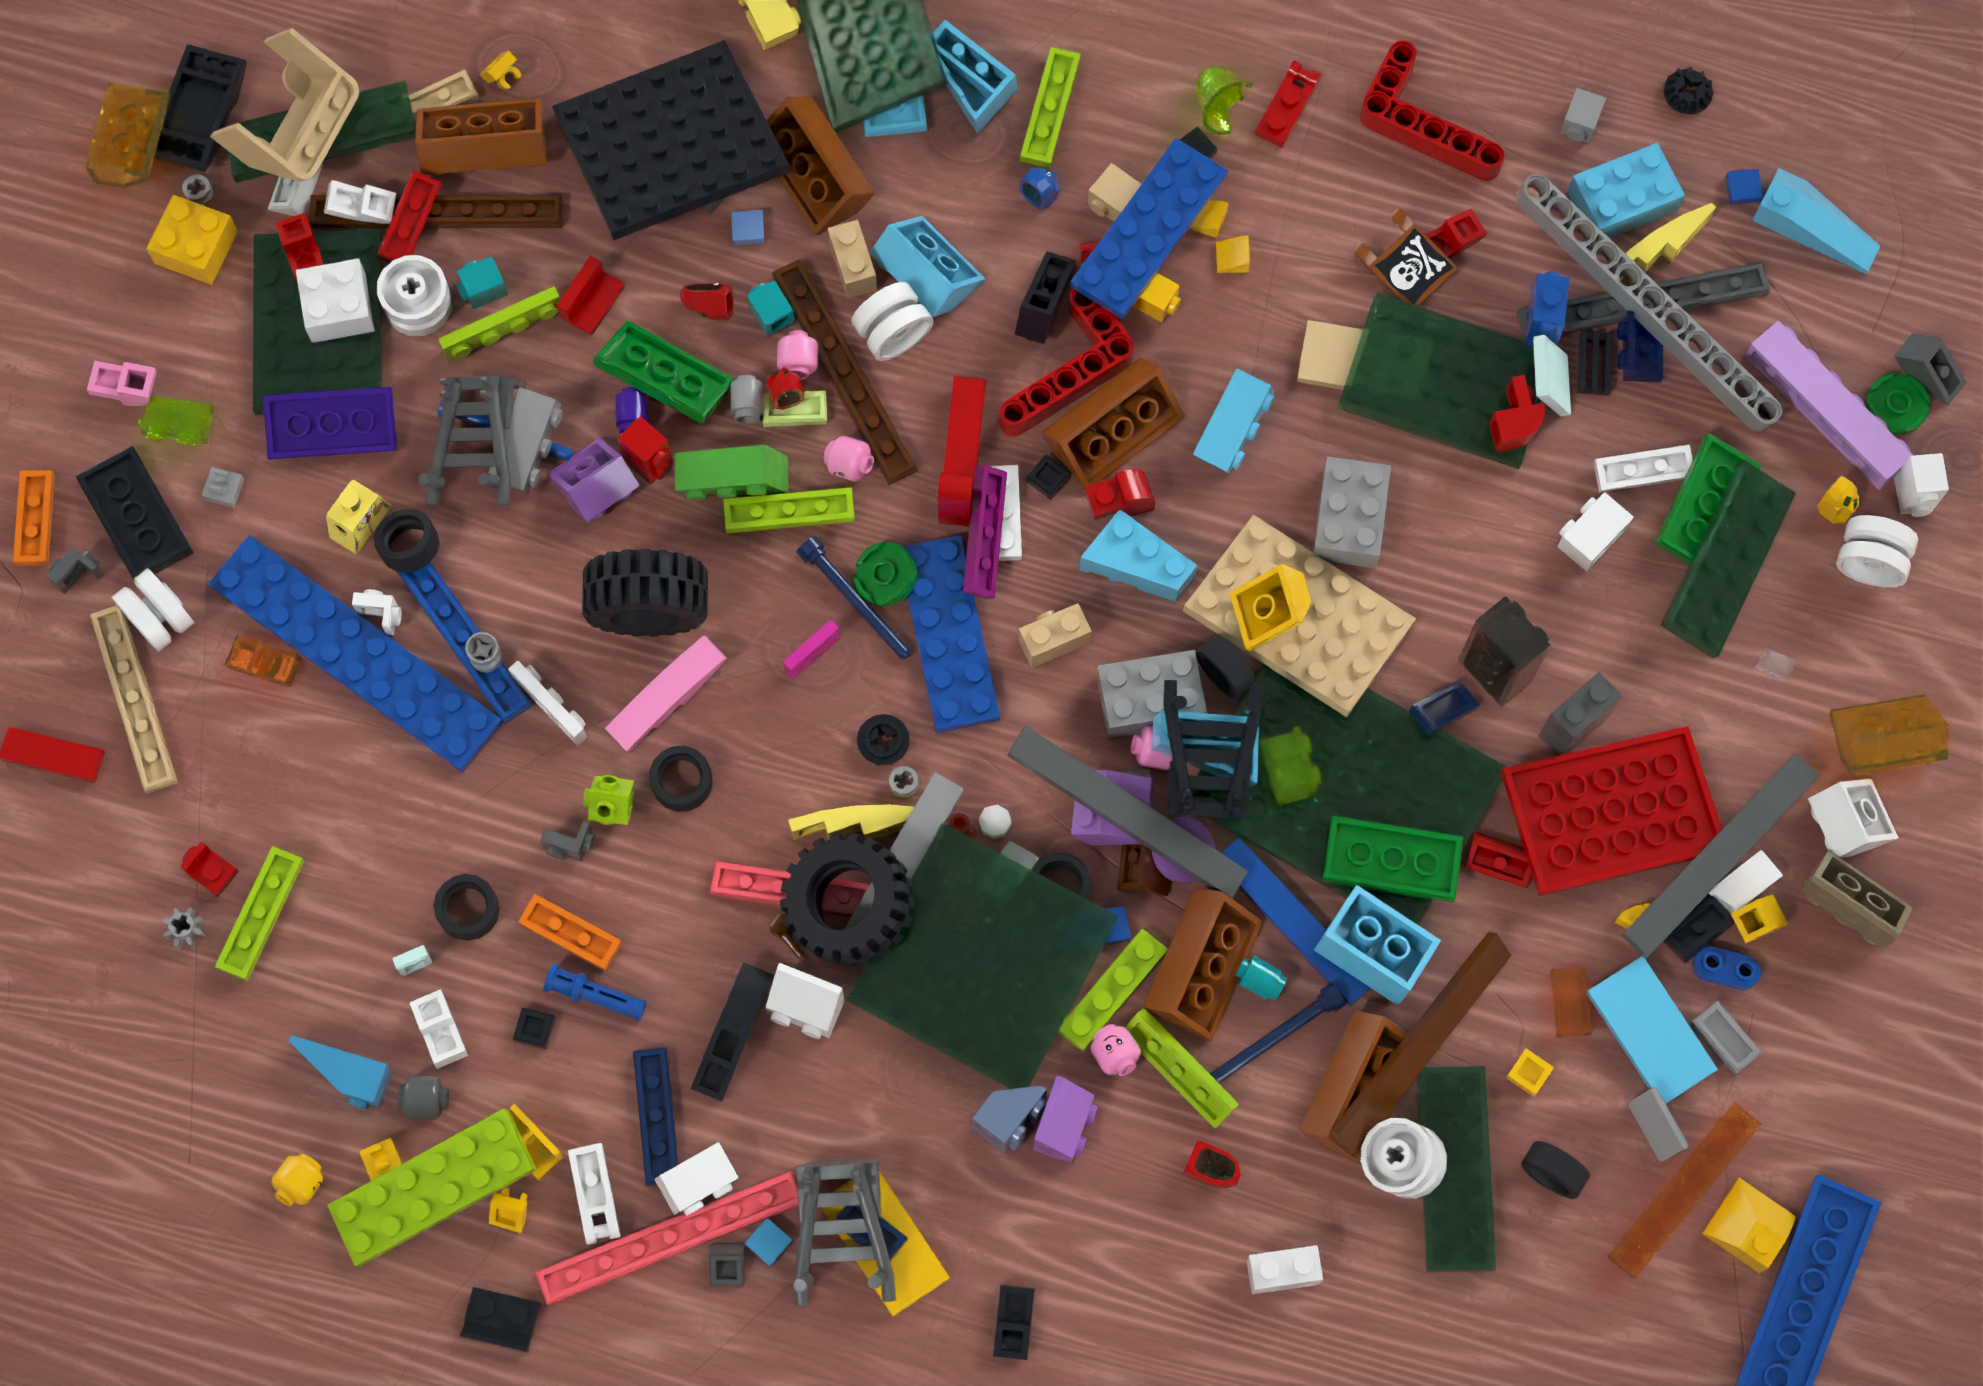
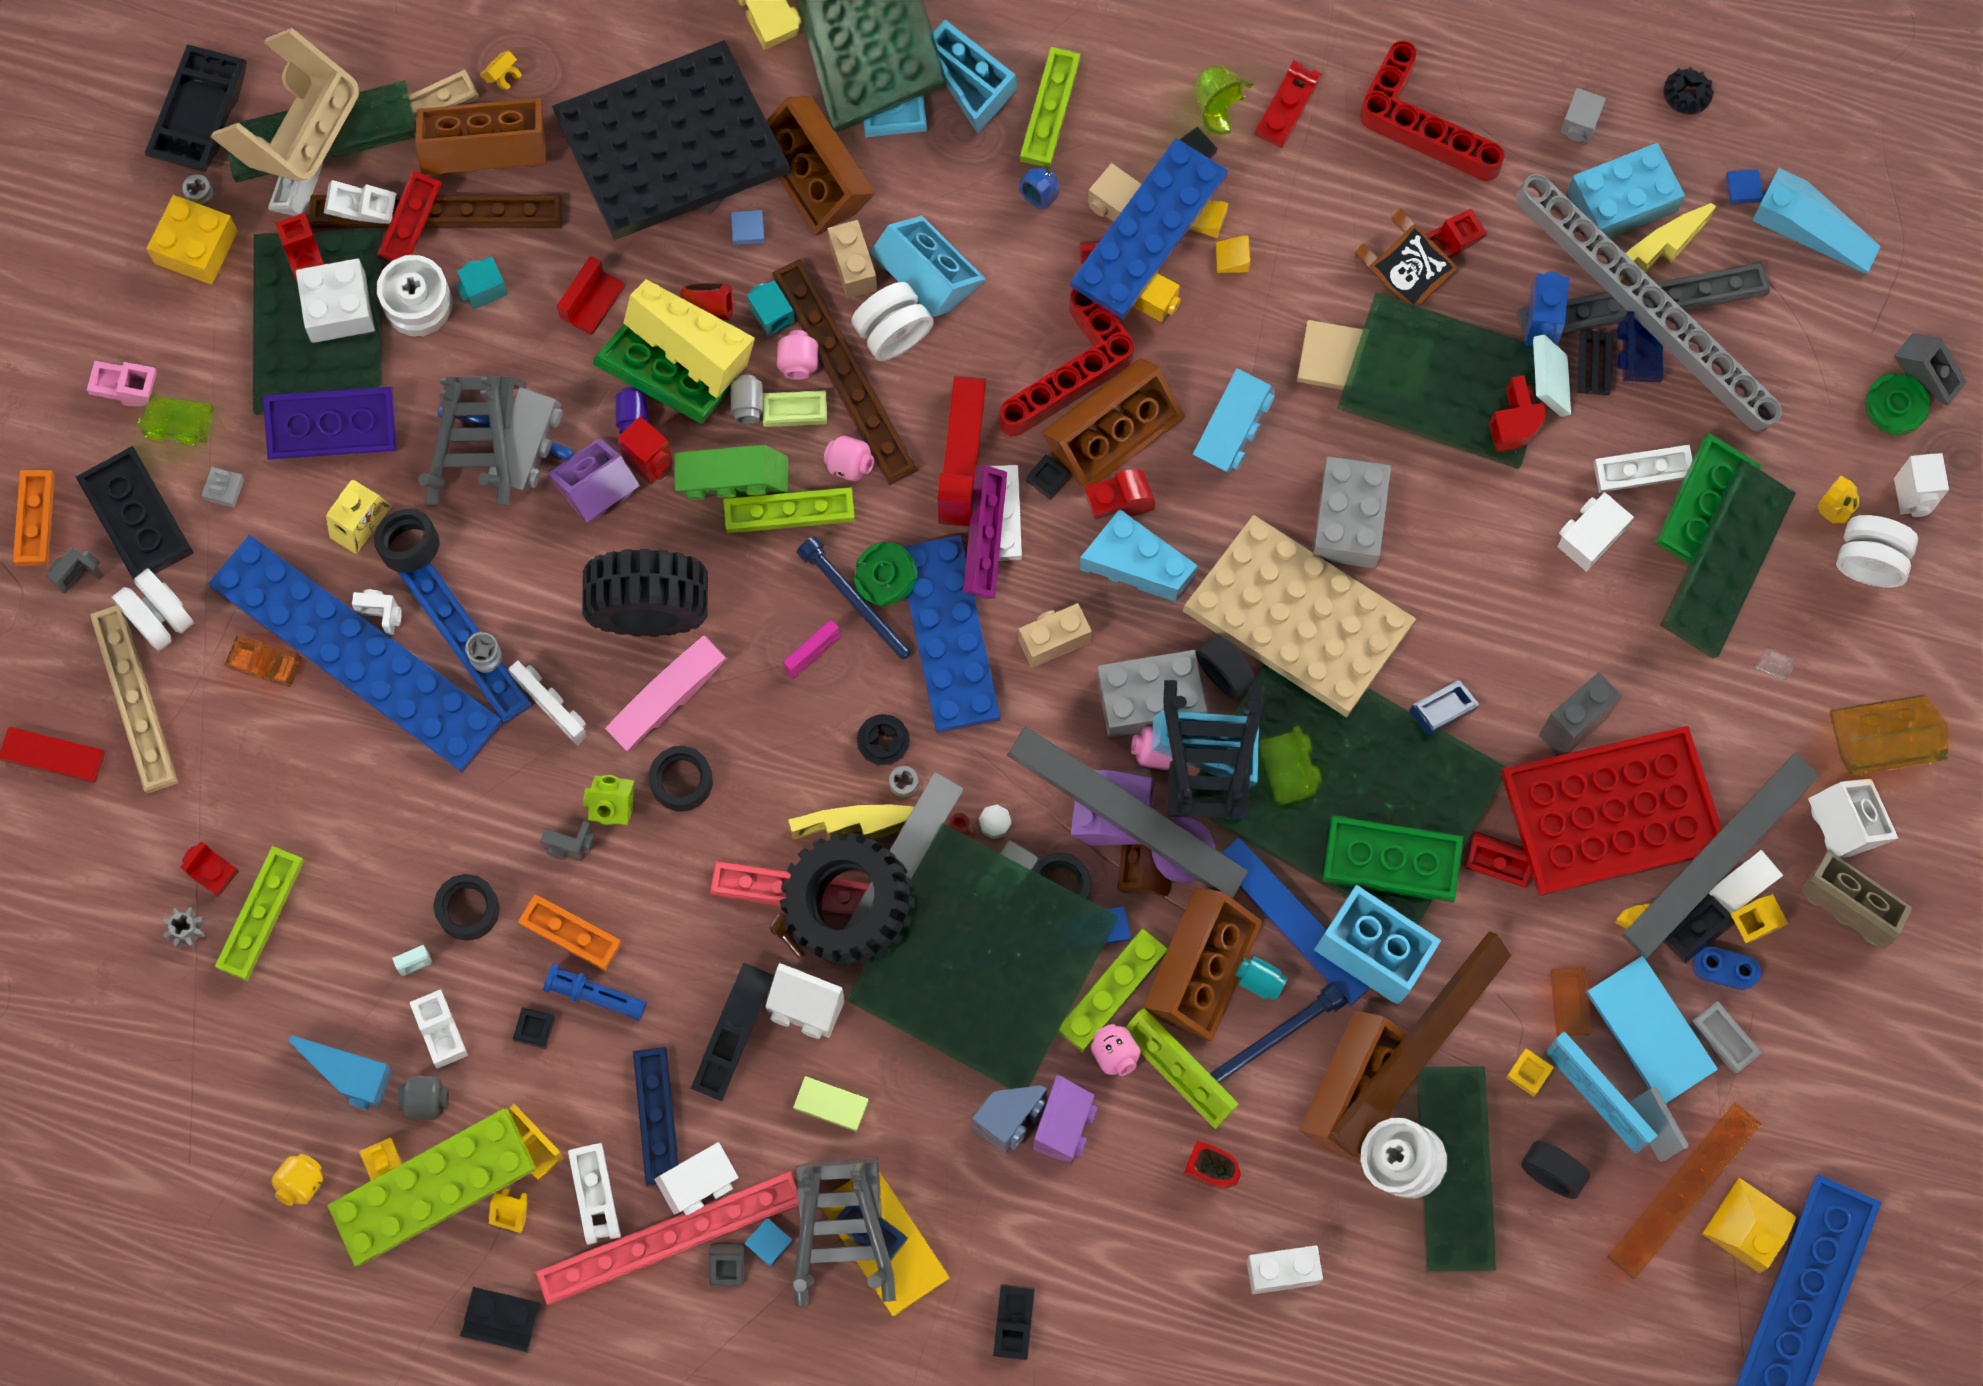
(126, 135): clear yellow slope -> none
(490, 328): lime plate -> none
(689, 335): none -> light yellow wedge
(784, 389): red rock -> none
(830, 1104): none -> yellowish green tile
(1044, 297): black slope -> none
(1270, 605): yellow slope -> none
(1504, 650): clear smoke brick -> none
(1600, 1093): none -> medium azure tile
(1828, 404): lavender brick -> none

